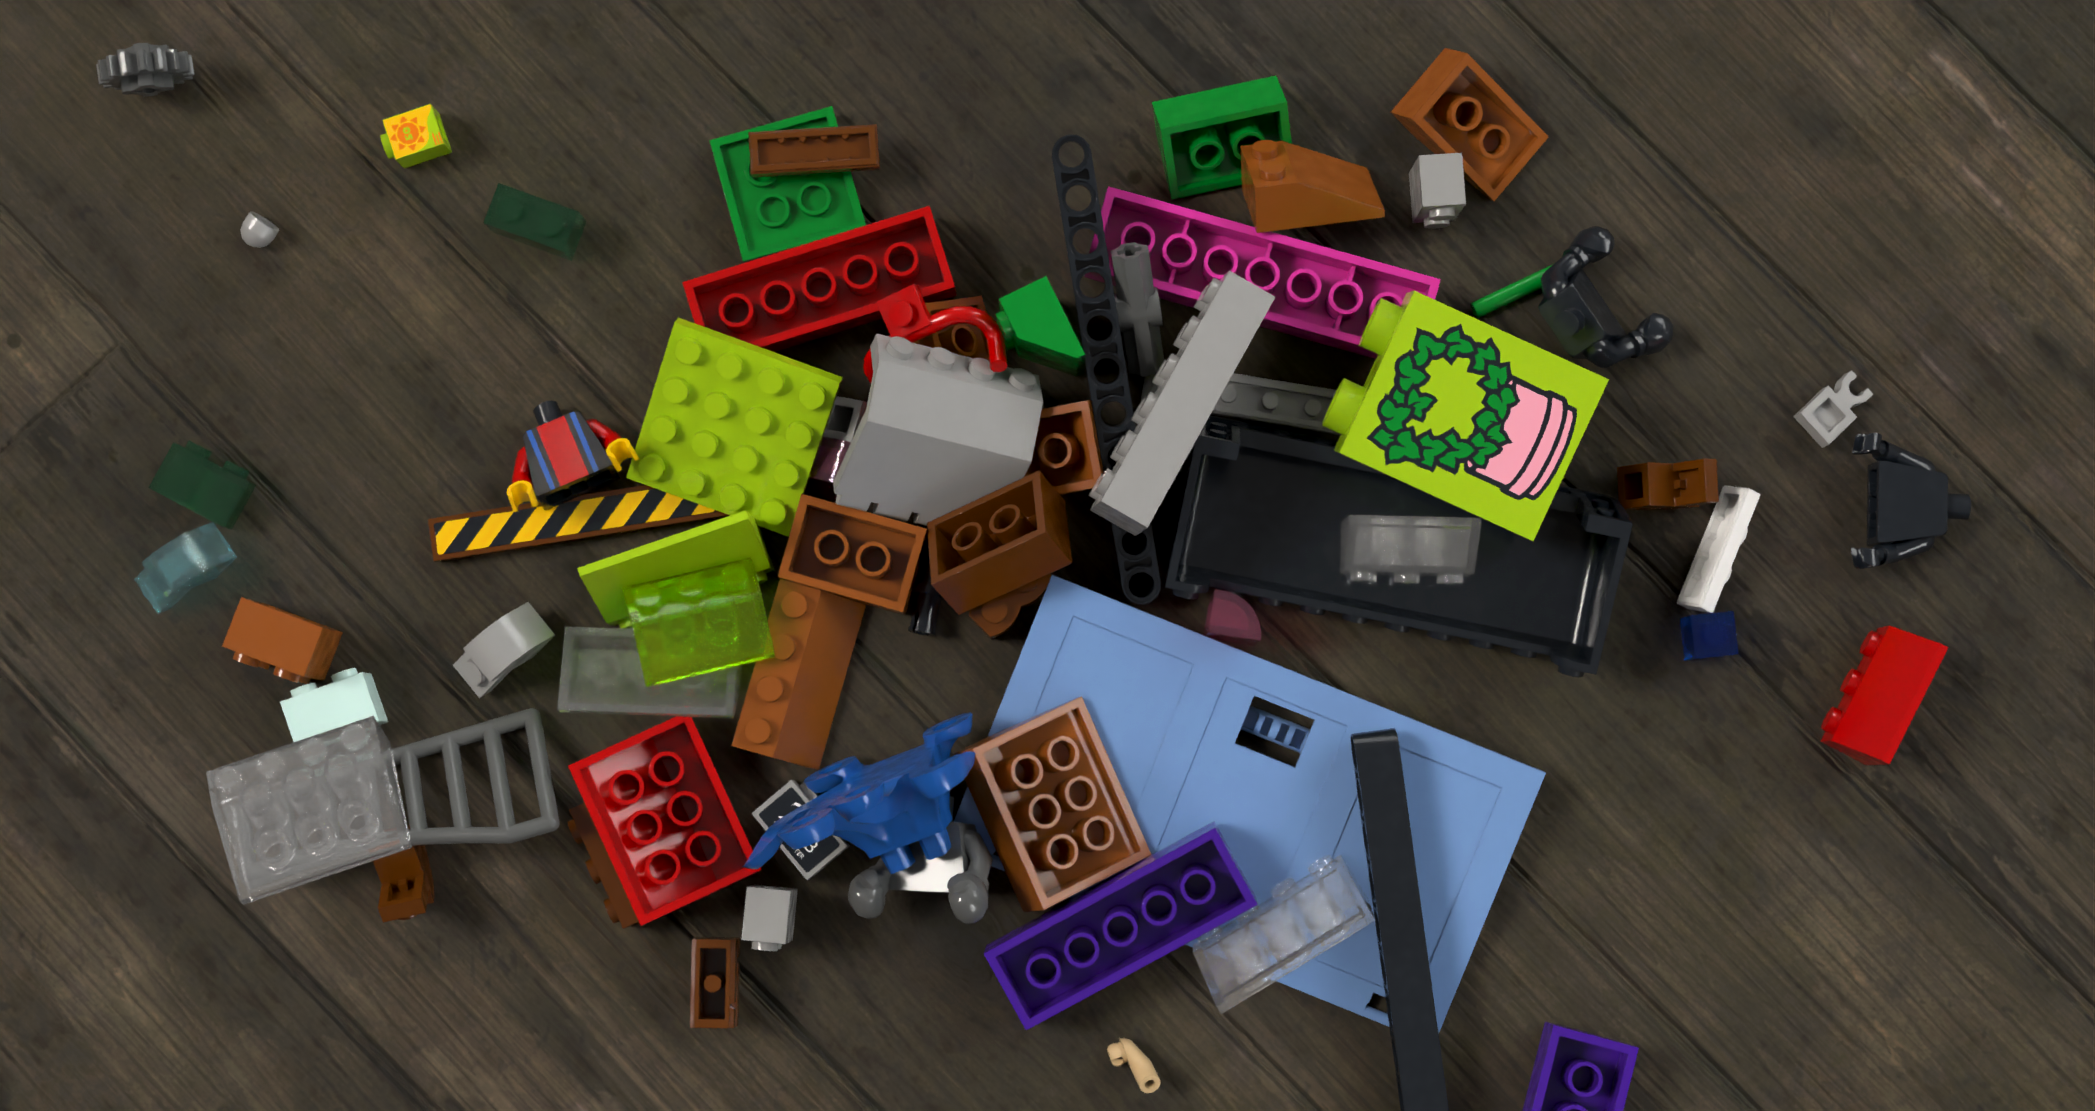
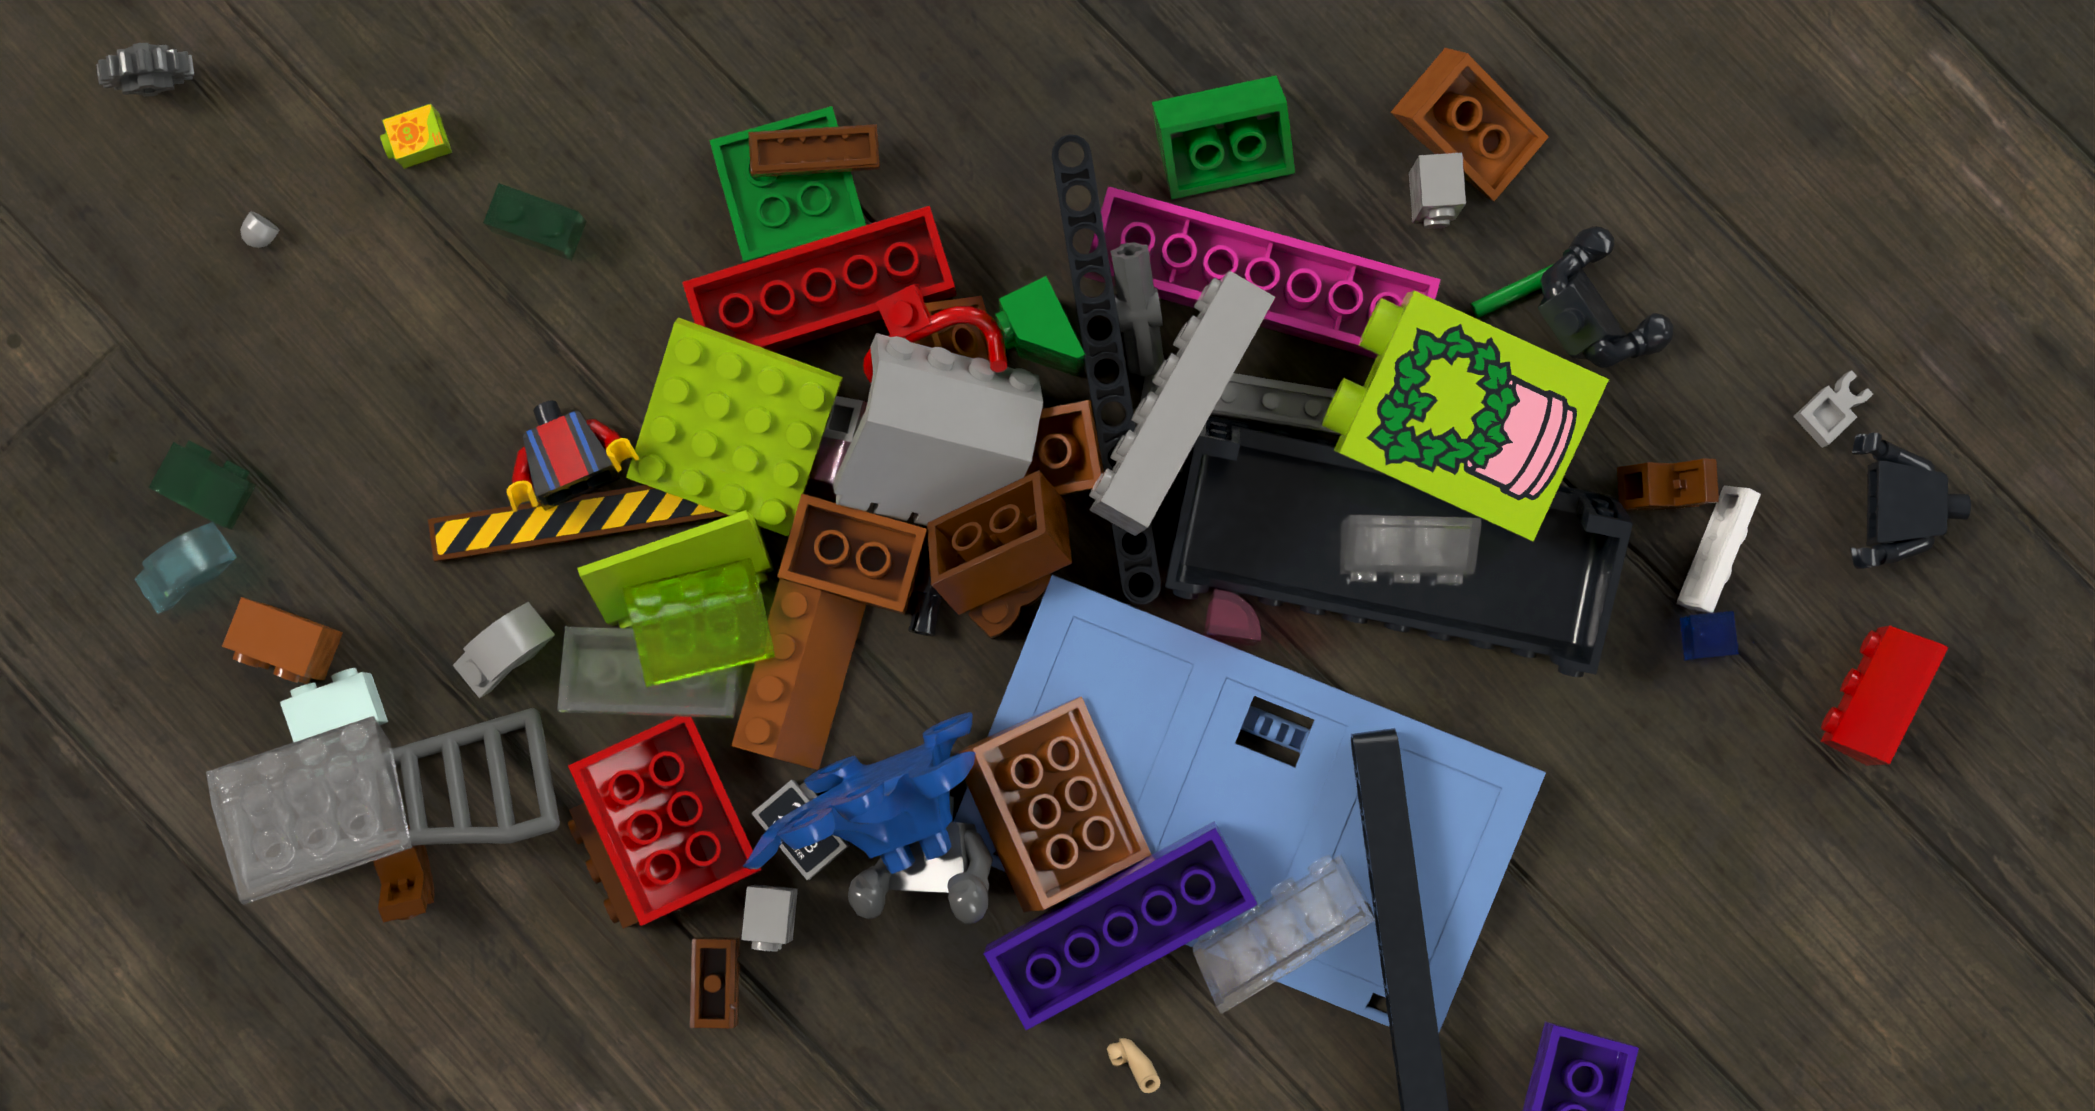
(1304, 188): dark orange slope -> none

